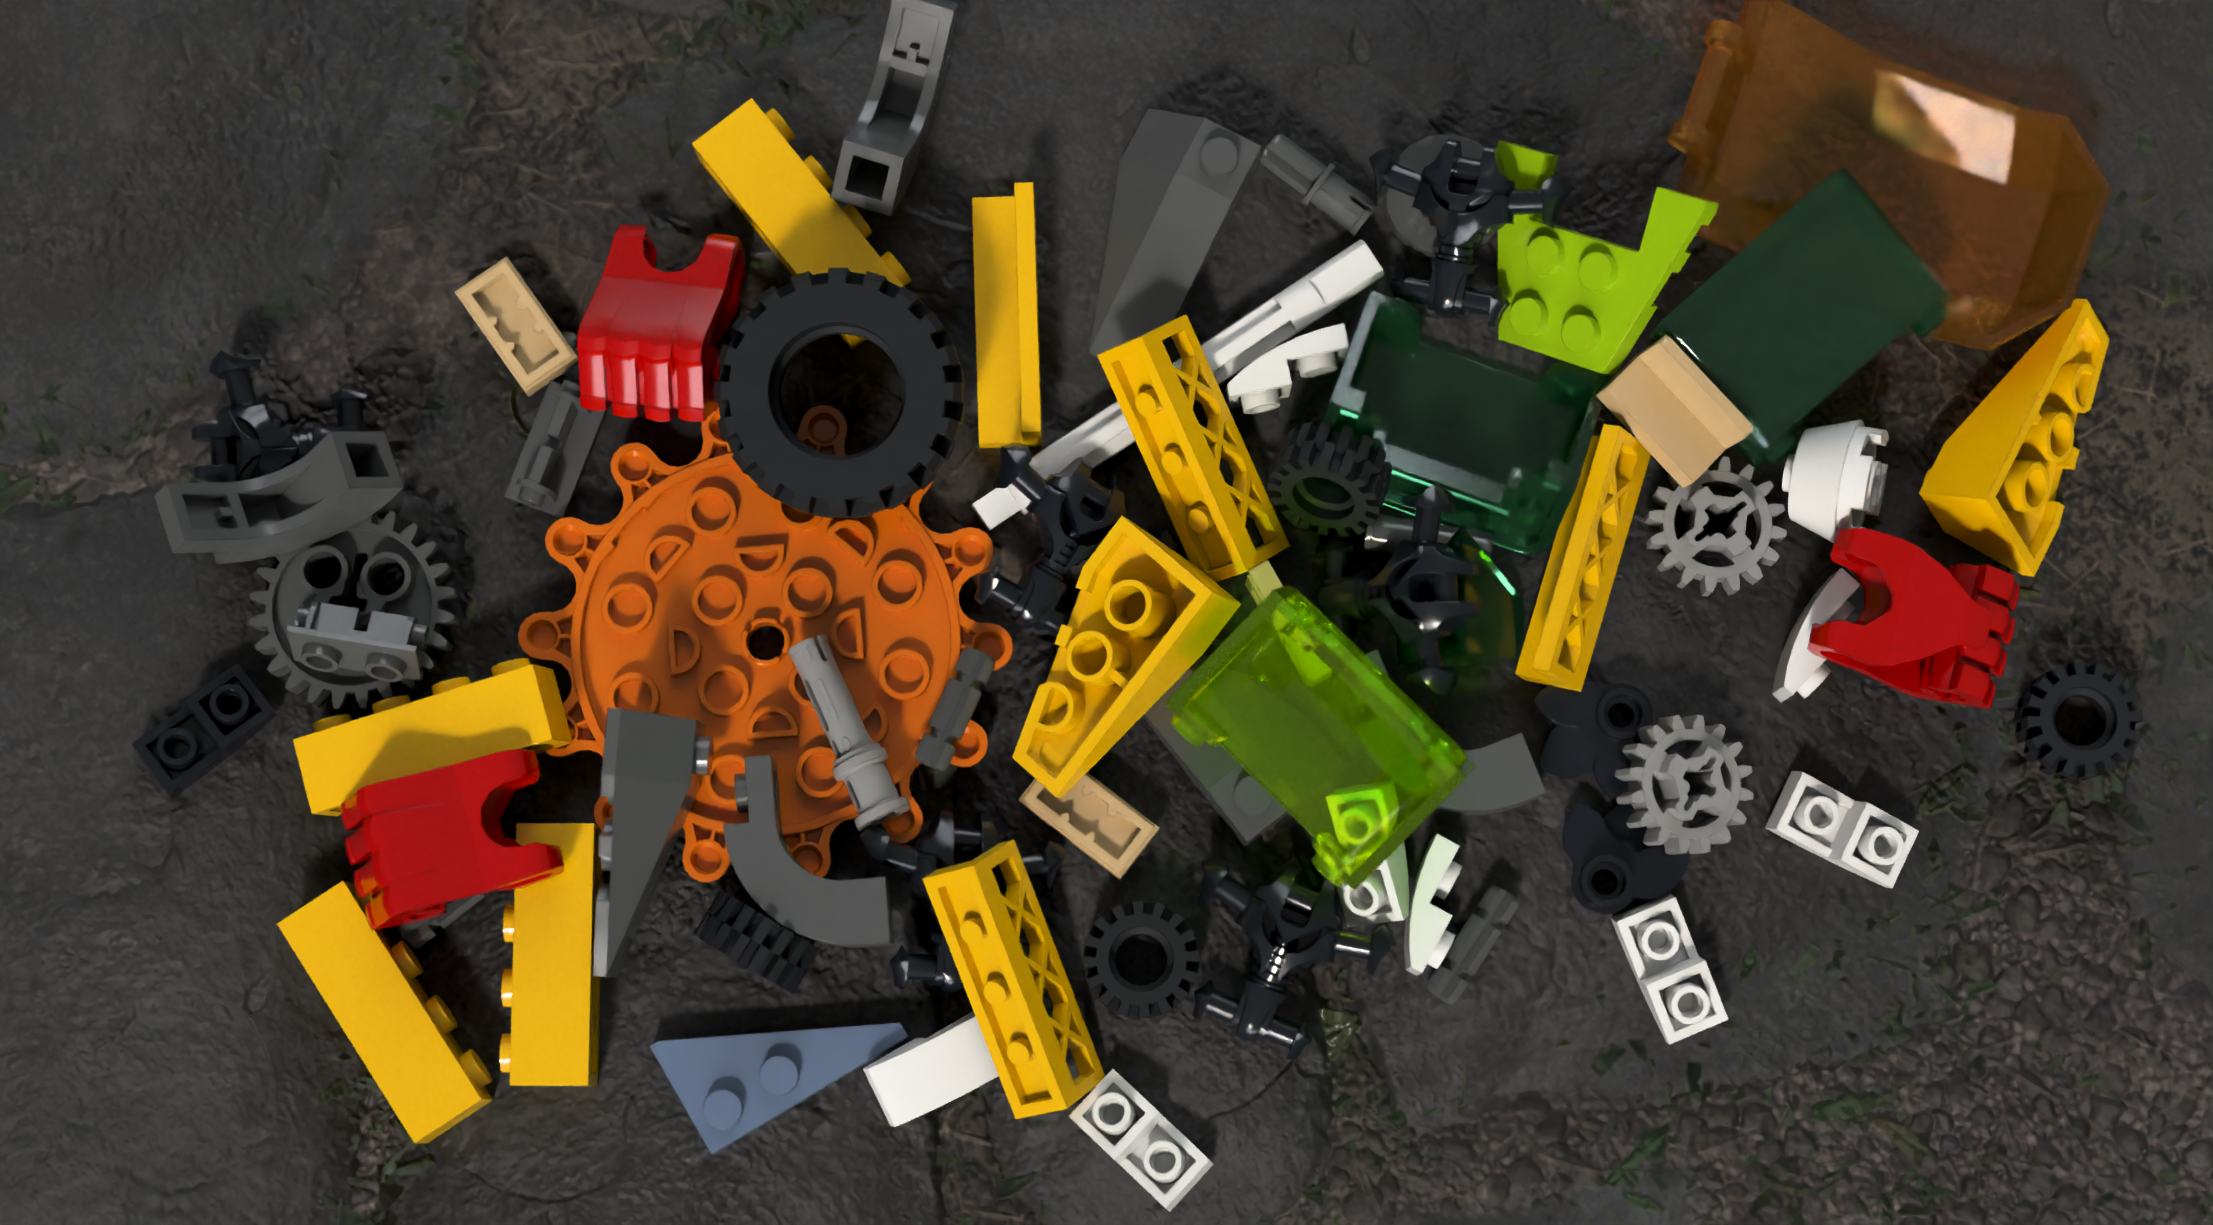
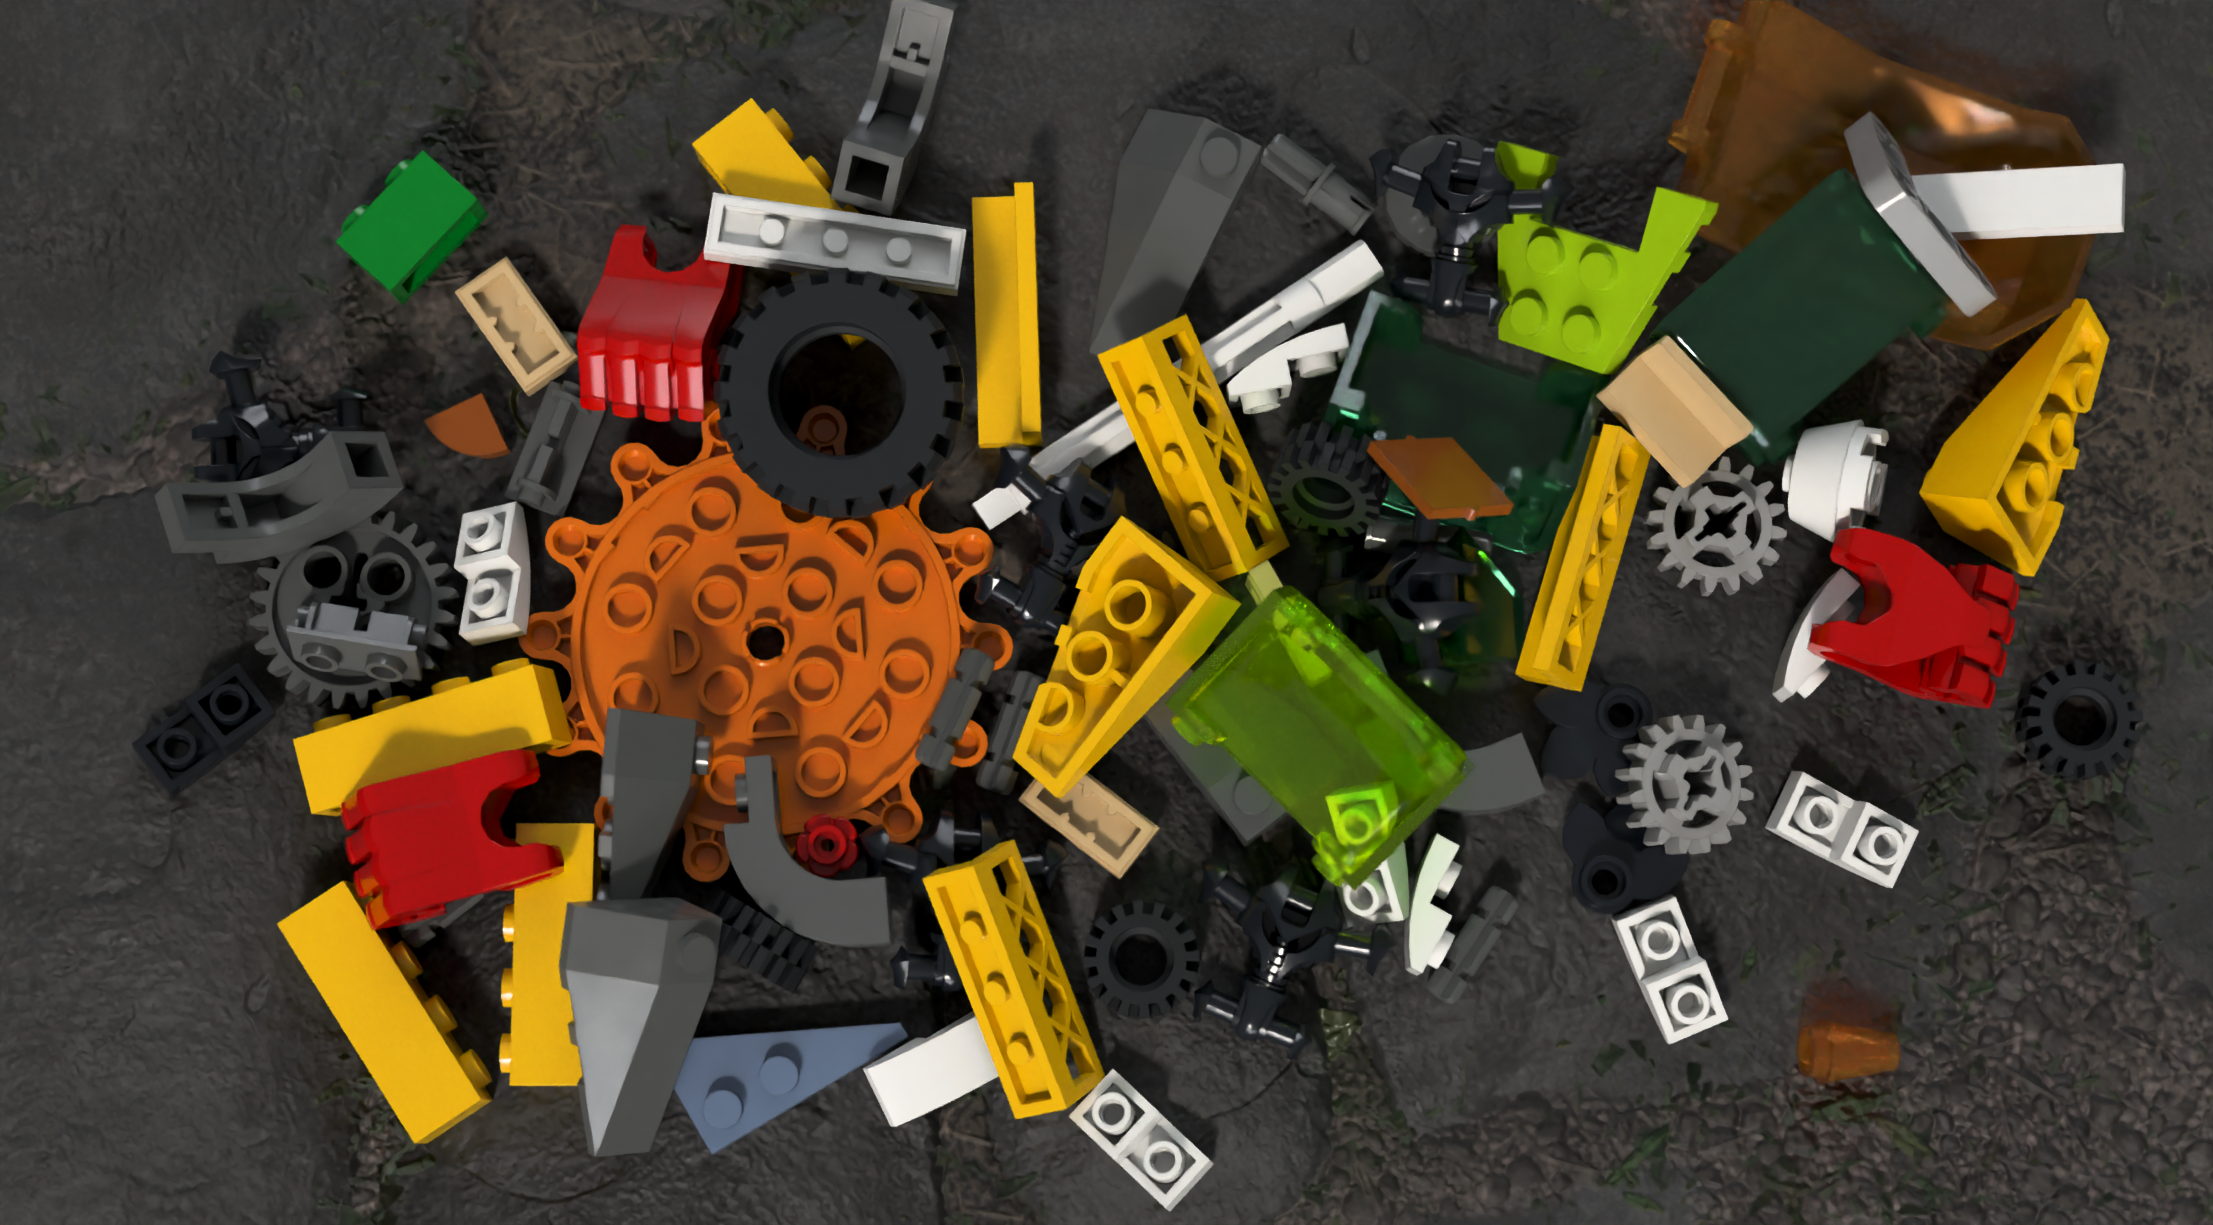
(411, 226): none -> green brick
(470, 429): none -> dark orange tile
(497, 565): none -> white slope
(636, 997): none -> dark grey wedge
(819, 238): none -> white tile
(845, 849): none -> red plate
(858, 760): light grey pin -> none
(998, 772): none -> dark grey axle
(1440, 478): none -> dark orange piece
(1844, 1051): none -> clear orange cone
(1893, 194): none -> light grey beam
(2027, 201): none -> white tile

